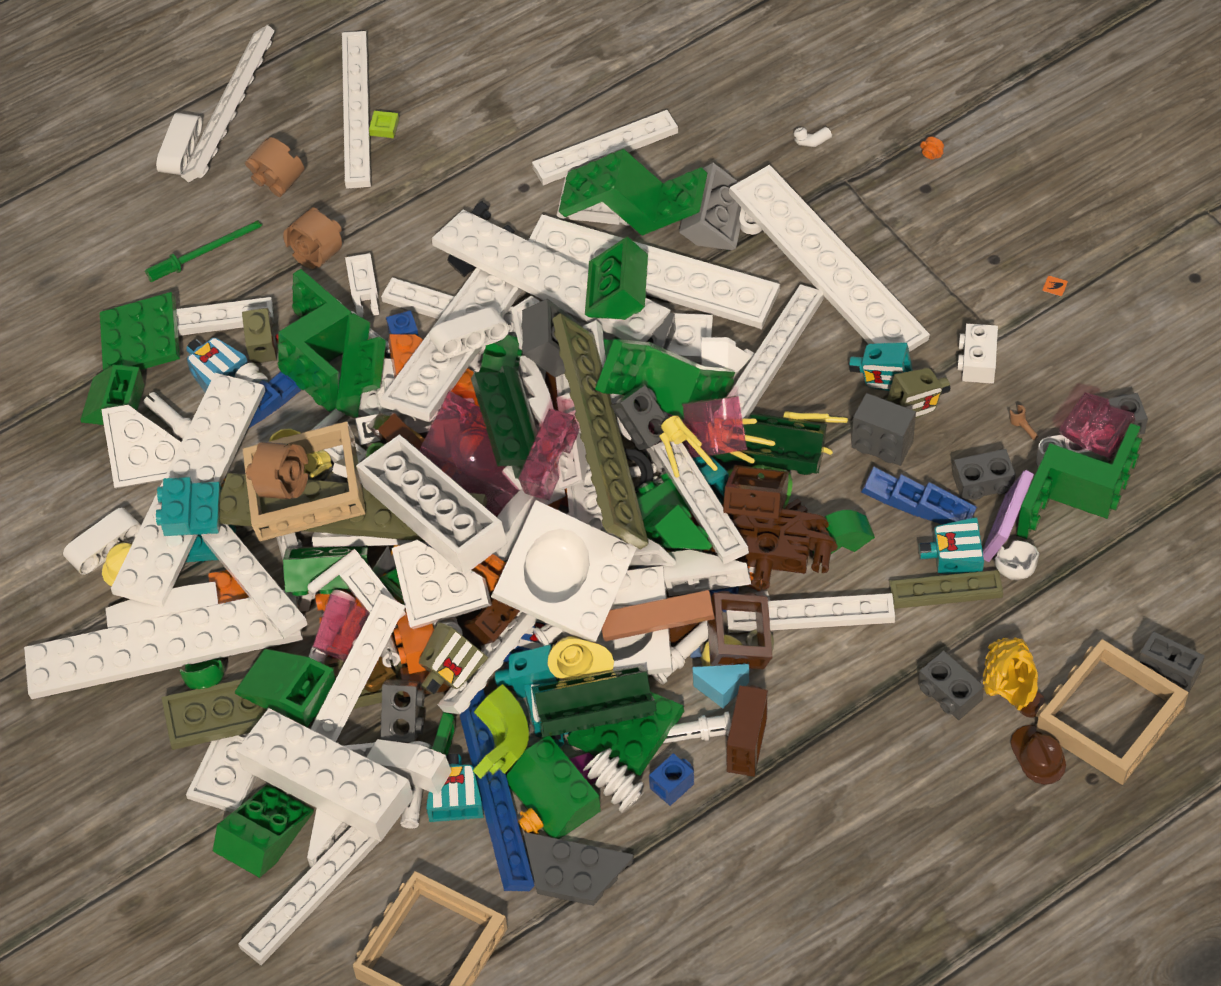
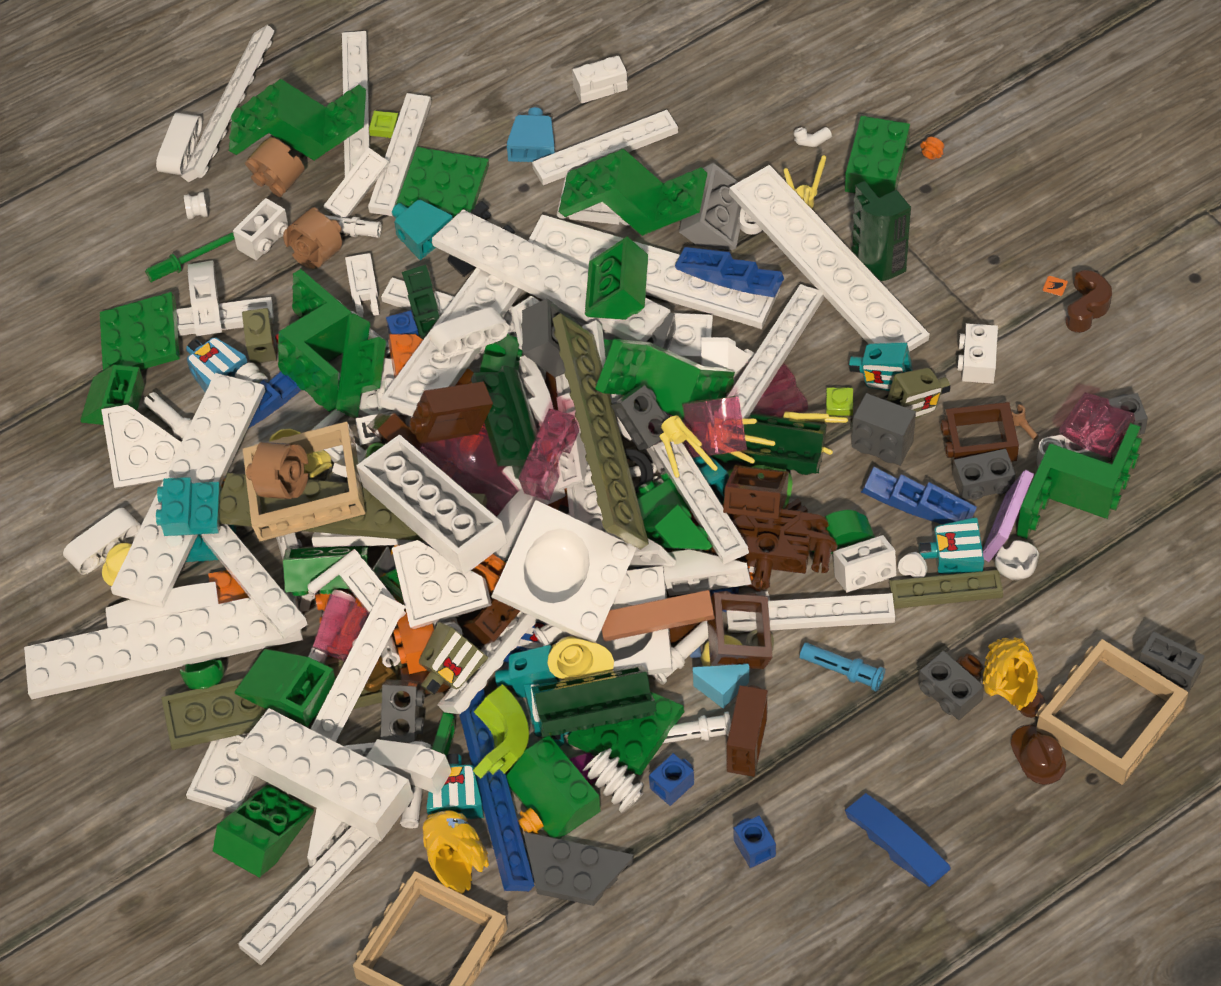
(196, 205): none -> white wheel
(204, 298): none -> white slope
(260, 229): none -> white brick
(297, 119): none -> green bracket
(356, 184): none -> white tile
(358, 227): none -> white pin
(400, 153): none -> white plate
(418, 225): none -> teal torso
(422, 299): none -> dark green slope
(444, 180): none -> green plate
(451, 412): none -> reddish brown window
(453, 849): none -> yellow head
(530, 137): none -> dark azure torso
(599, 79): none -> white brick
(723, 270): none -> blue slope
(754, 852): none -> blue brick
(781, 396): none -> clear pink slope
(805, 192): none -> light yellow plant
(839, 401): none -> lime plate
(854, 669): none -> dark azure pin
(864, 563): none -> white brick
(877, 155): none -> green brick
(881, 231): none -> dark green brick
(898, 839): none -> blue slope
(913, 565): none -> white piece
(971, 665): none -> reddish brown plate
(975, 415): none -> reddish brown window
(1093, 303): none -> reddish brown animal

